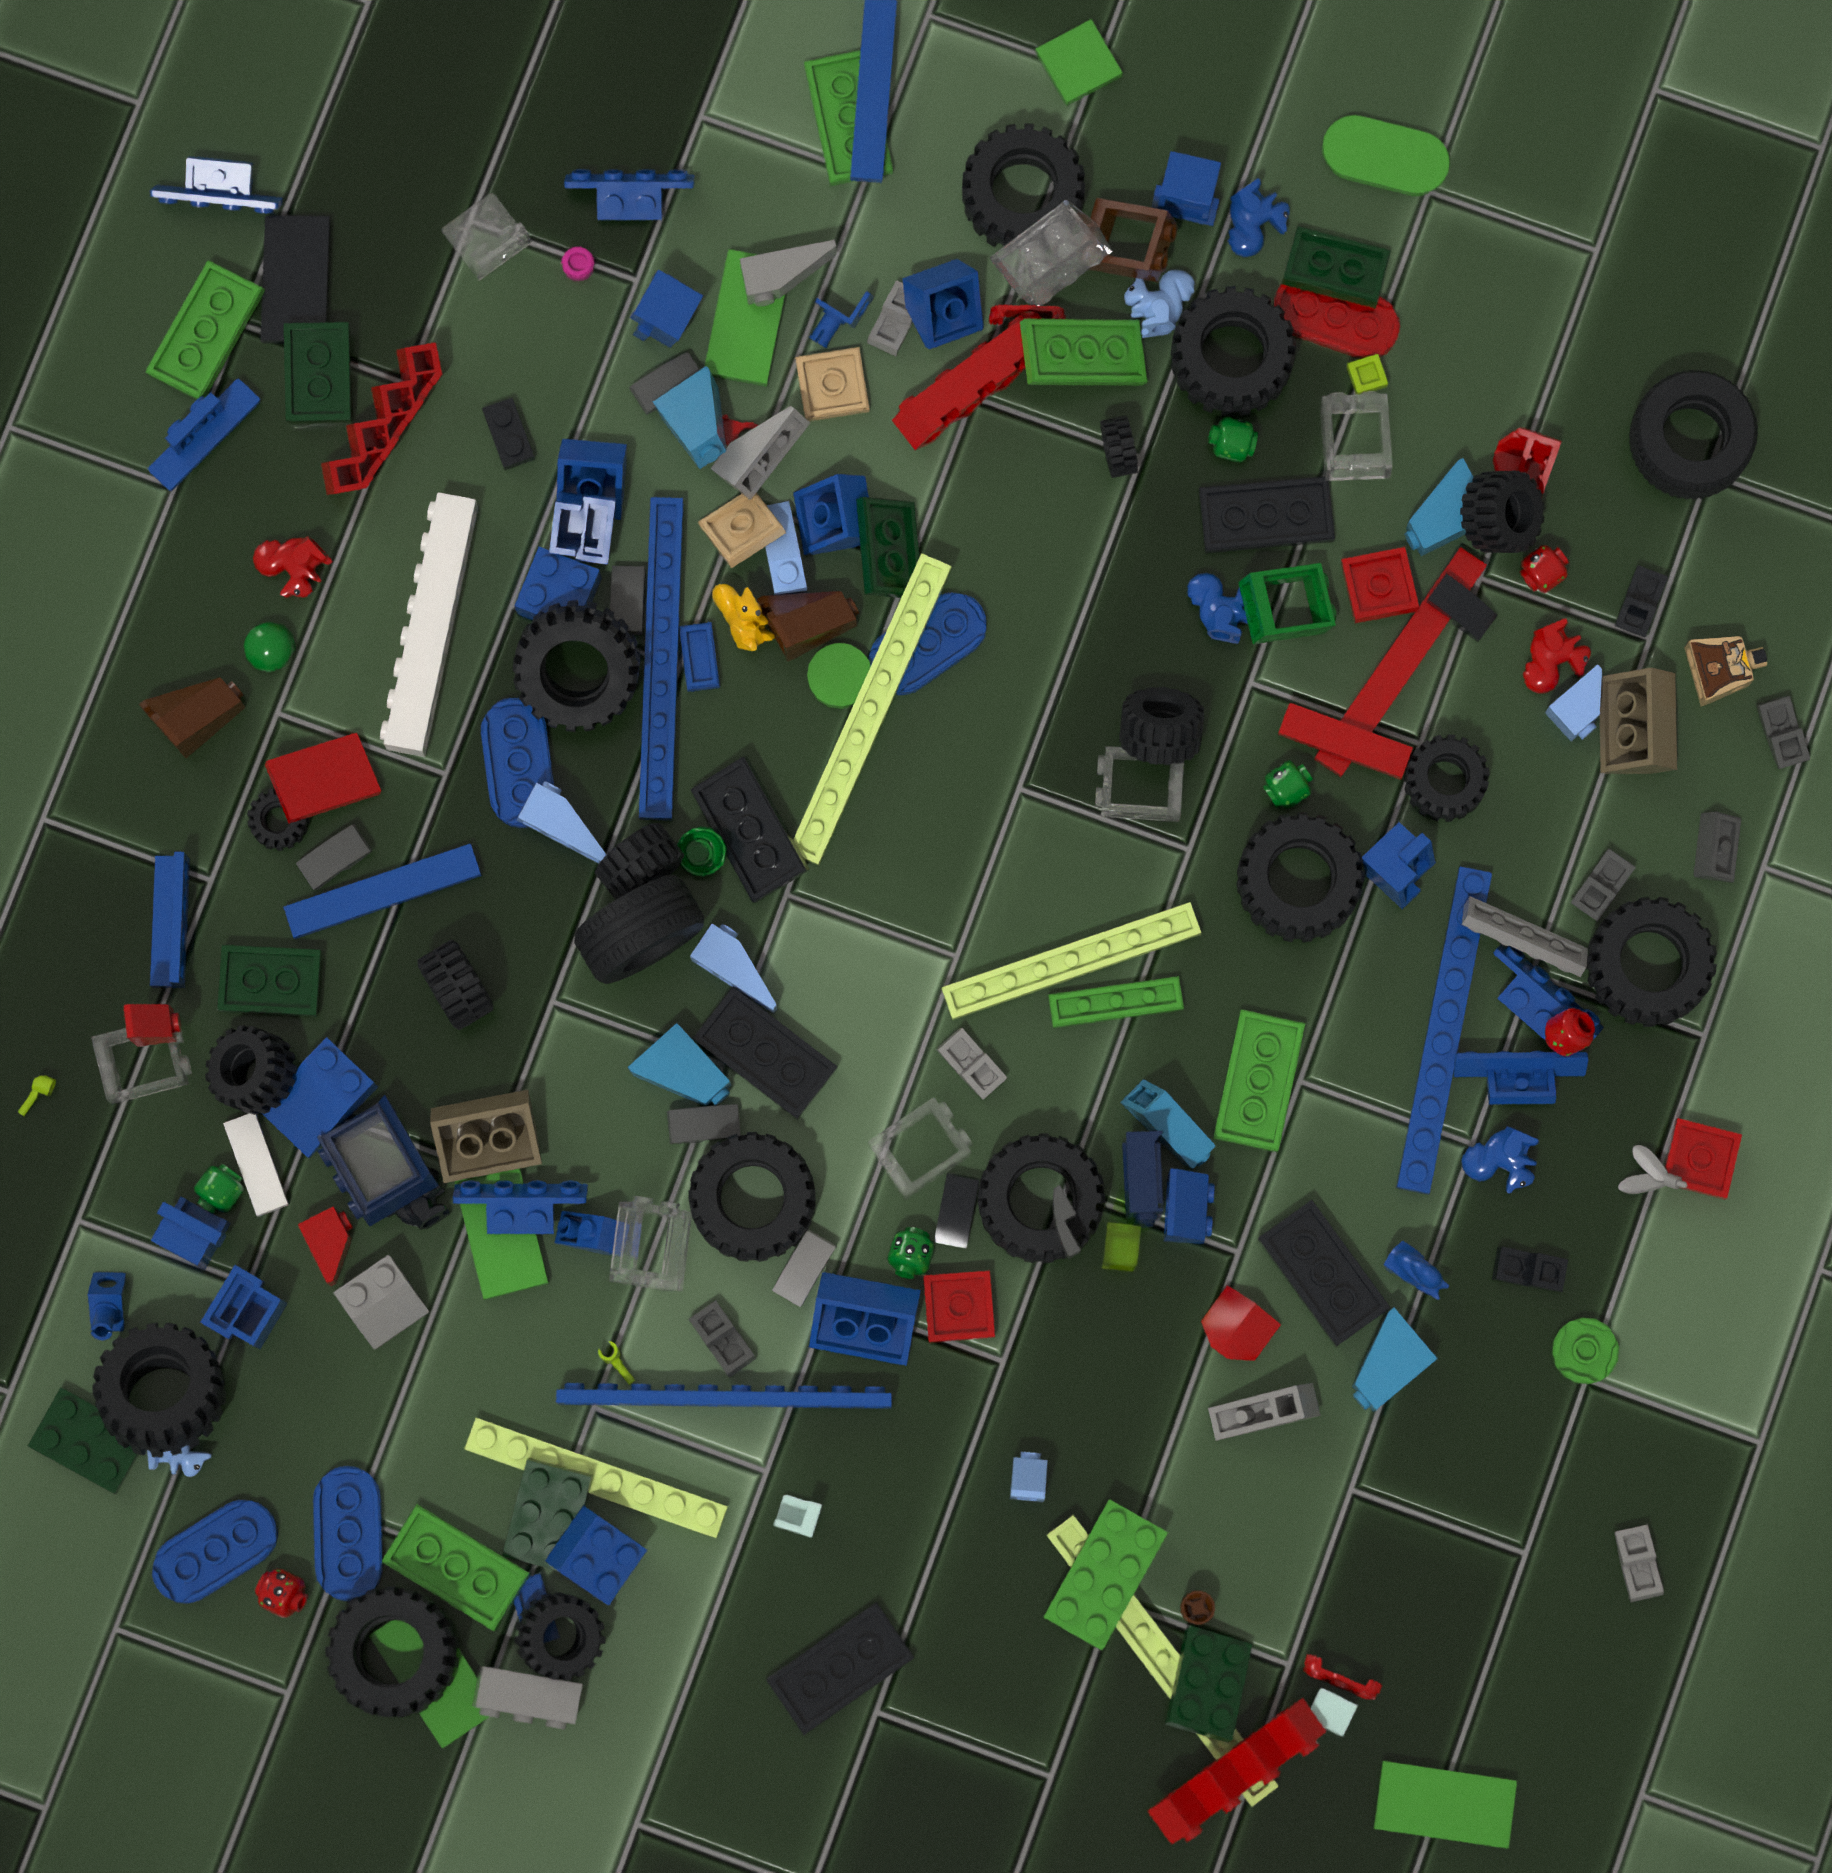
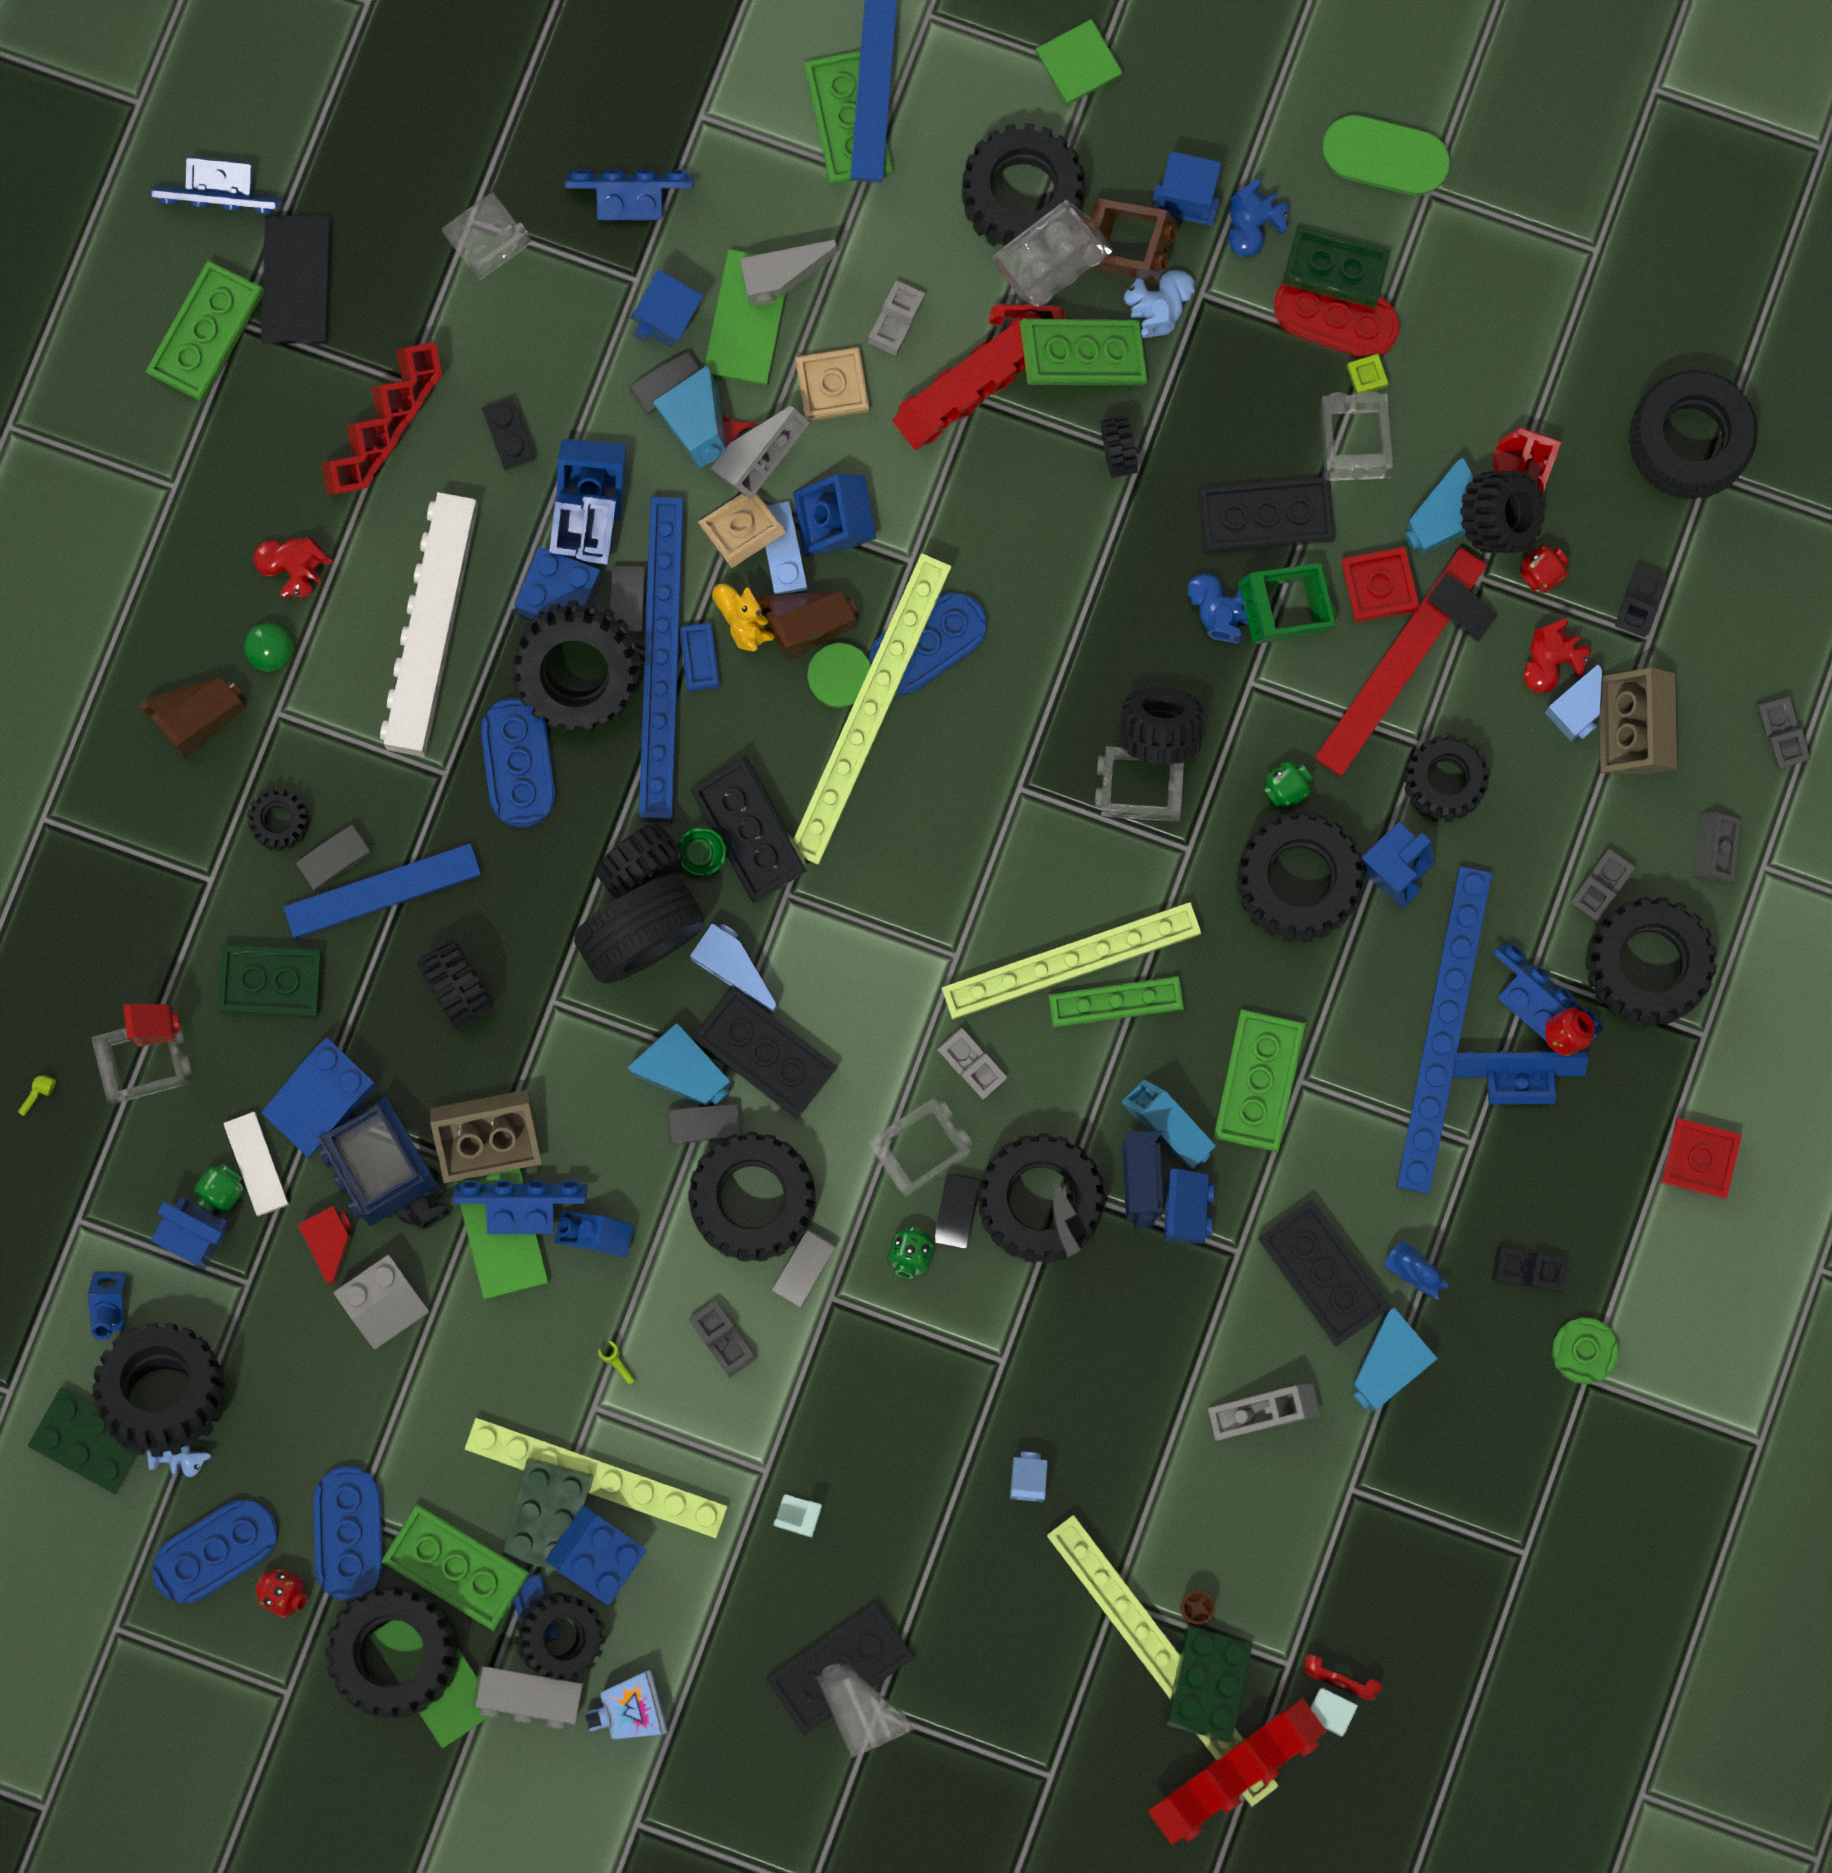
(170, 921): blue fence -> none
(201, 432): blue bracket -> none
(244, 1309): blue plate -> none
(271, 1075): black tyre -> none
(317, 372): dark green plate -> none
(322, 777): red tile -> none
(555, 818): light blue slope -> none
(578, 263): dark pink tile -> none
(627, 1242): clear window -> none
(630, 1709): none -> light blue torso
(710, 1396): blue plate -> none
(833, 319): blue bracket -> none
(860, 1710): none -> clear slope
(864, 1318): blue slope -> none
(887, 544): dark green tile -> none
(944, 302): blue slope -> none
(959, 1306): red plate -> none
(1105, 1575): bright green plate -> none
(1121, 1247): clear neon green panel -> none
(1233, 439): green head -> none
(1238, 1326): red slope -> none
(1242, 311): black tyre -> none
(1345, 741): red tile -> none
(1445, 1804): bright green tile -> none
(1503, 1150): blue animal -> none
(1524, 936): light grey plate -> none
(1638, 1563): light grey slope -> none
(1656, 1175): light grey piece -> none
(1722, 666): torso -> none

